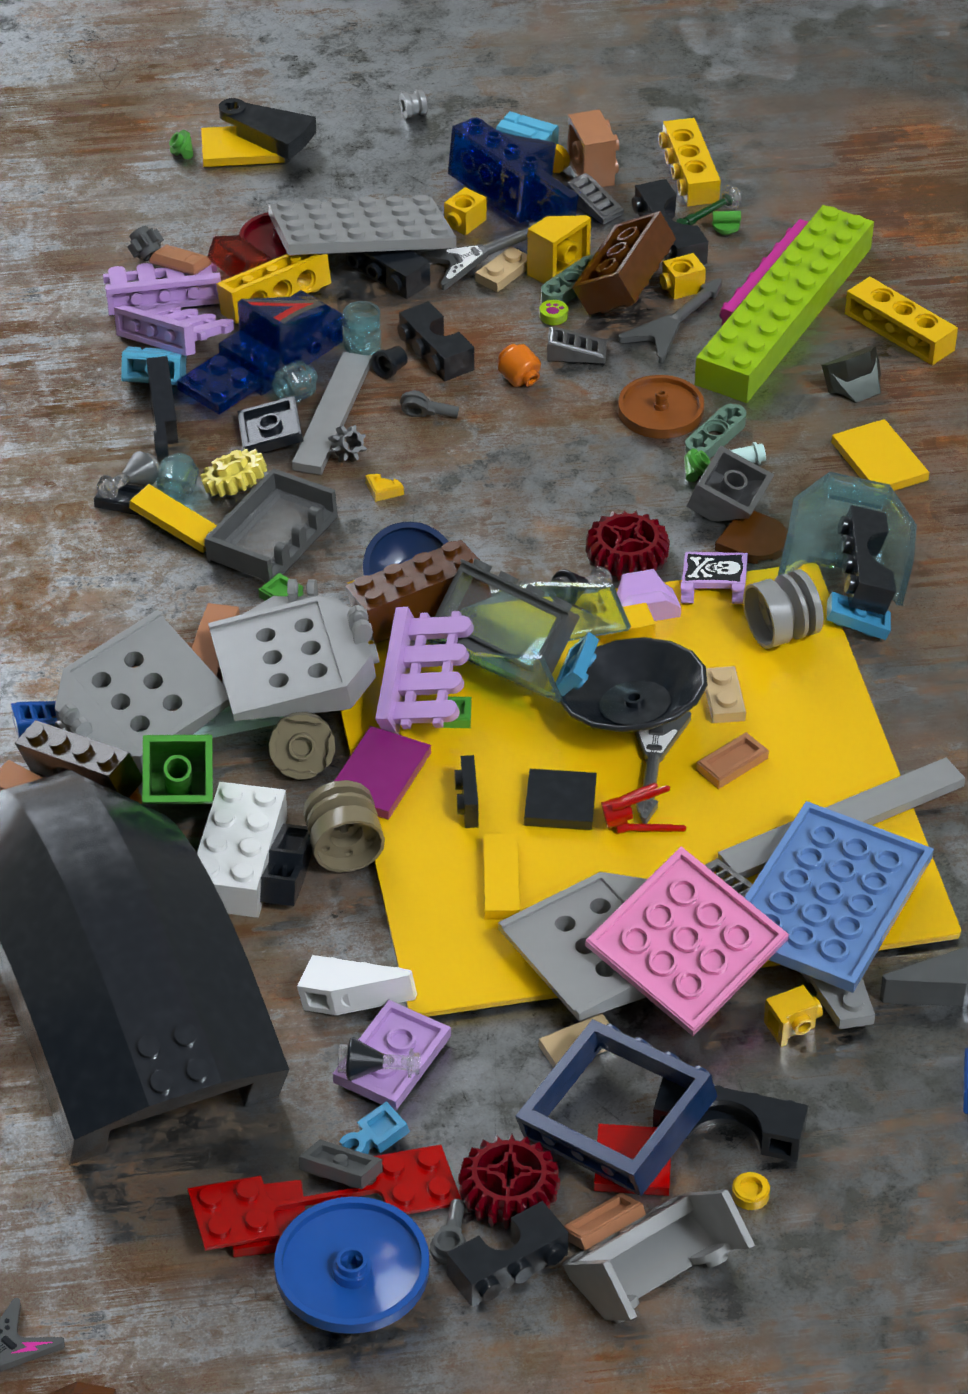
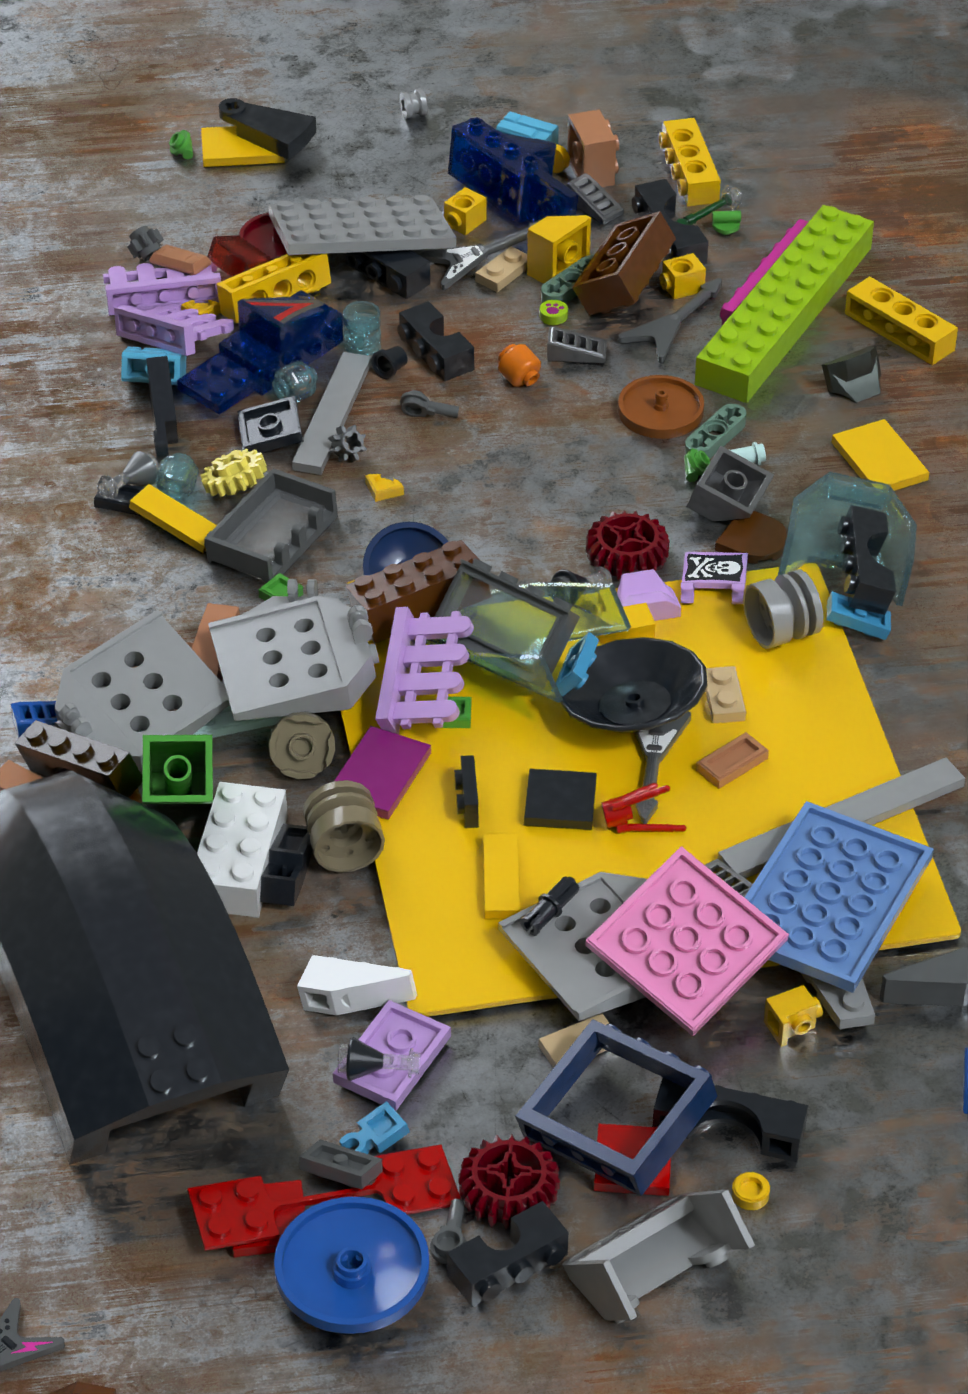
(211, 307): none -> yellow tile
(549, 905): none -> black axle
(604, 1221): nougat tile -> none

